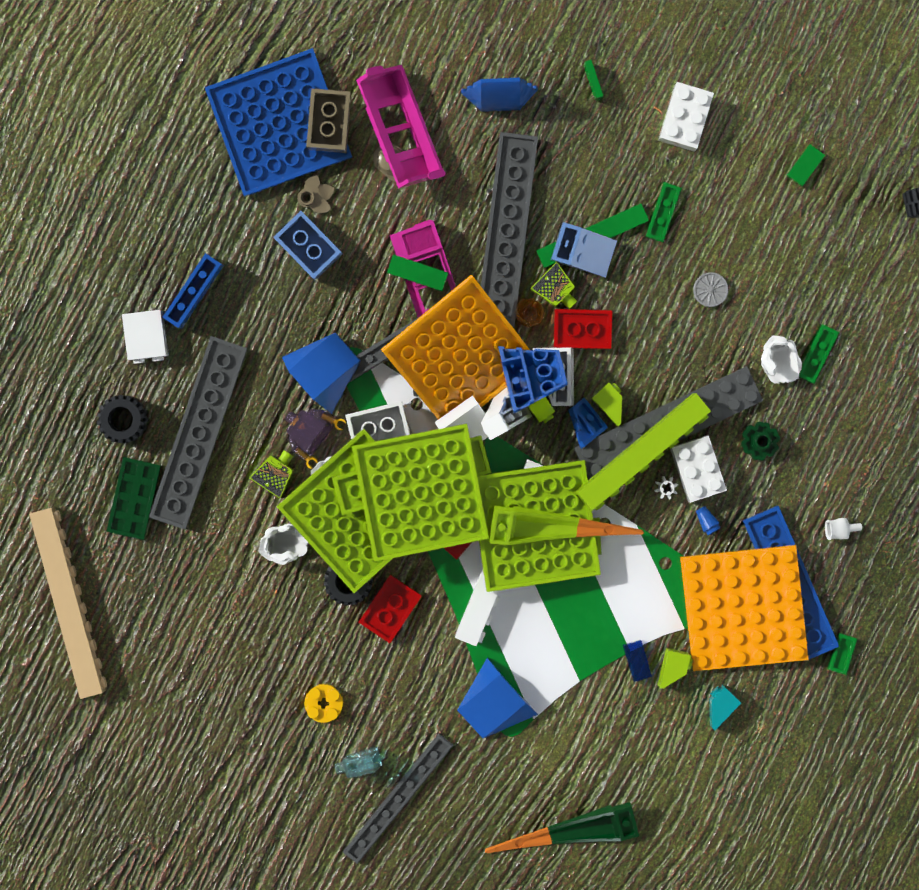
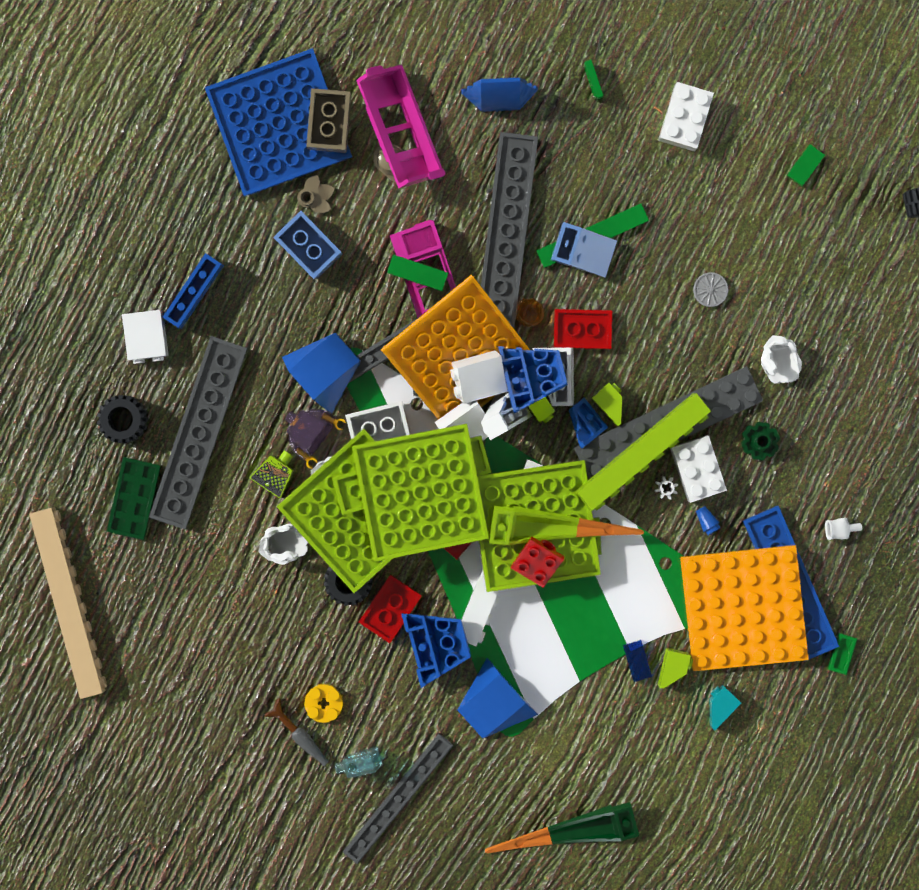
(299, 735): none -> dark grey piece
(437, 644): none -> blue wedge
(478, 377): none -> white brick
(538, 561): none -> red plate
(555, 287): torso -> none
(663, 212): green tile -> none
(818, 353): green tile -> none

